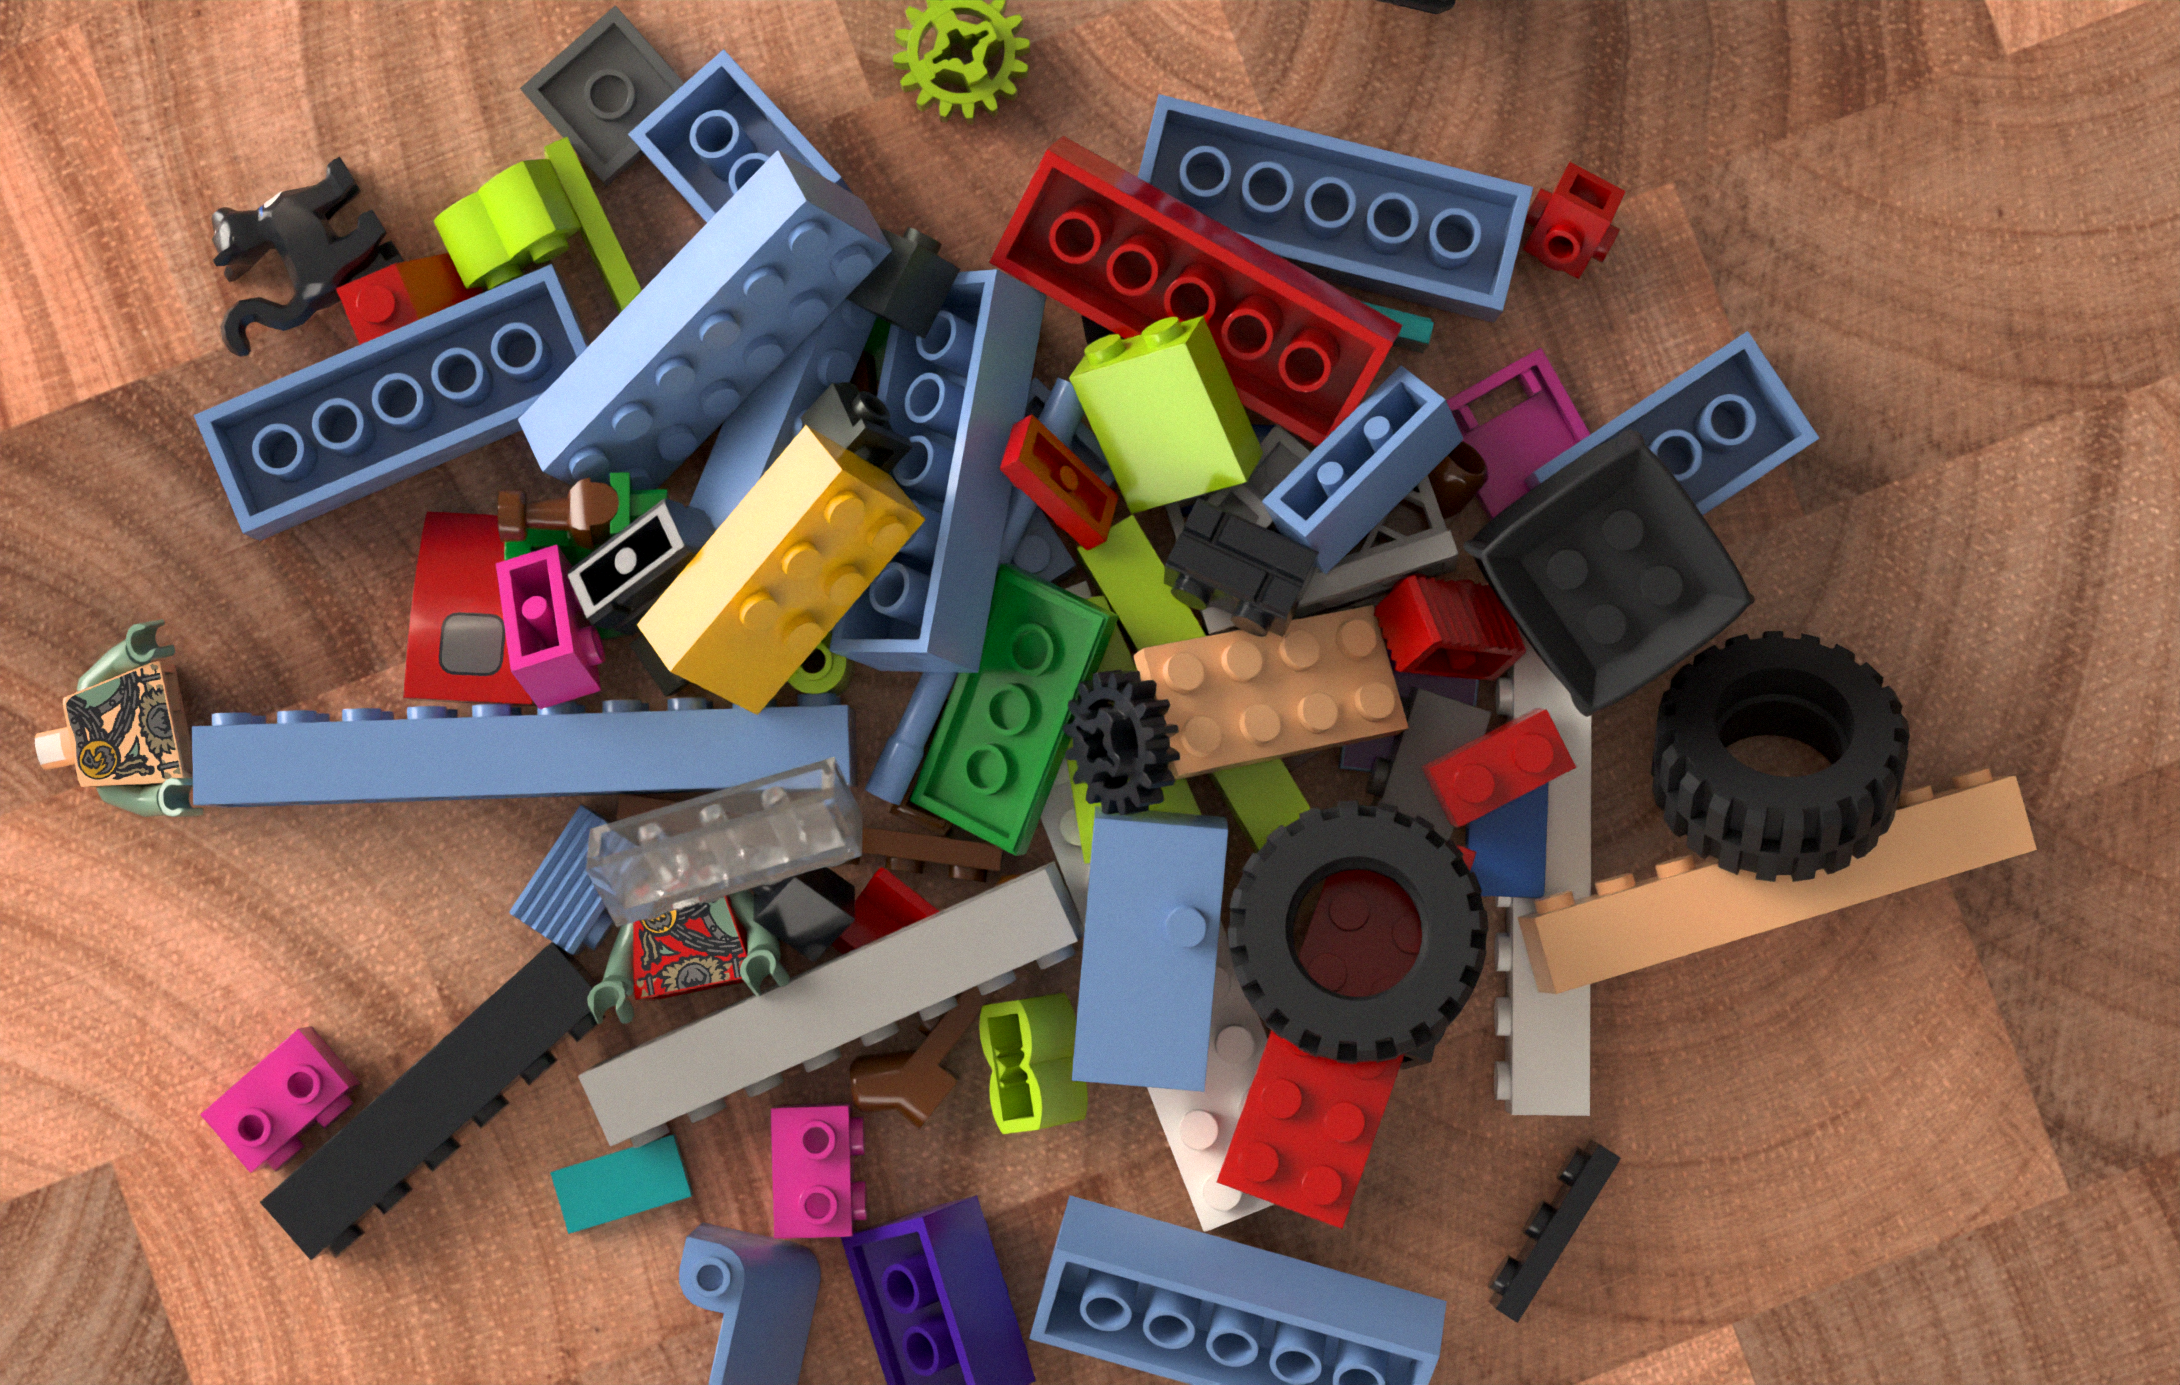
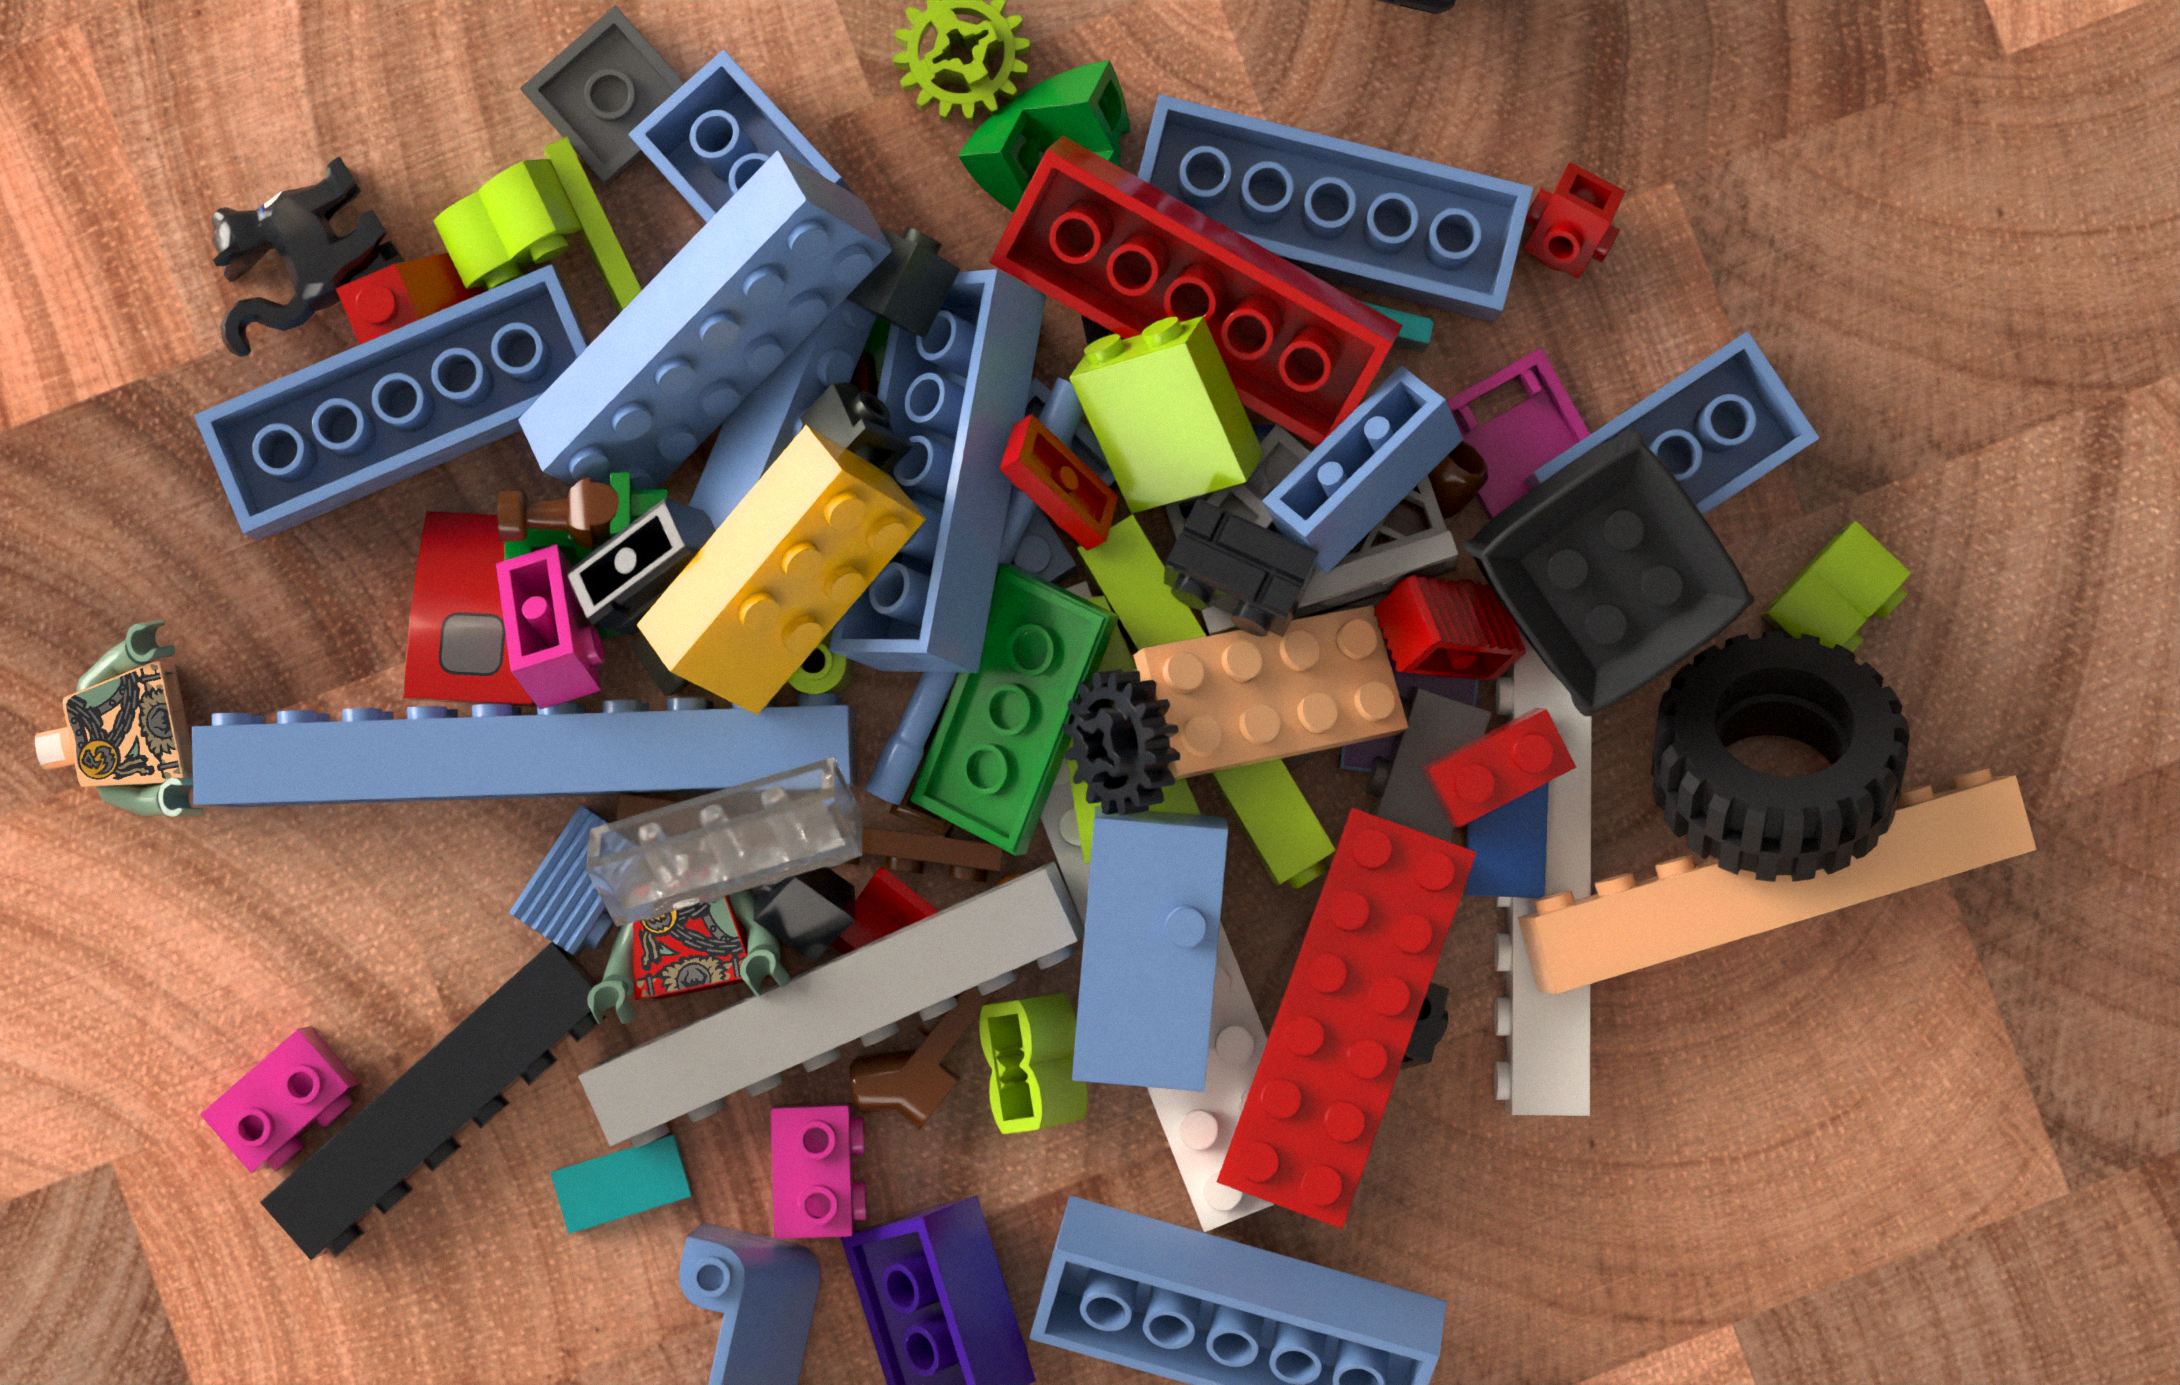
(1075, 104): none -> green brick
(1372, 841): black tyre -> none
(1551, 1229): black plate -> none
(1840, 590): none -> lime brick

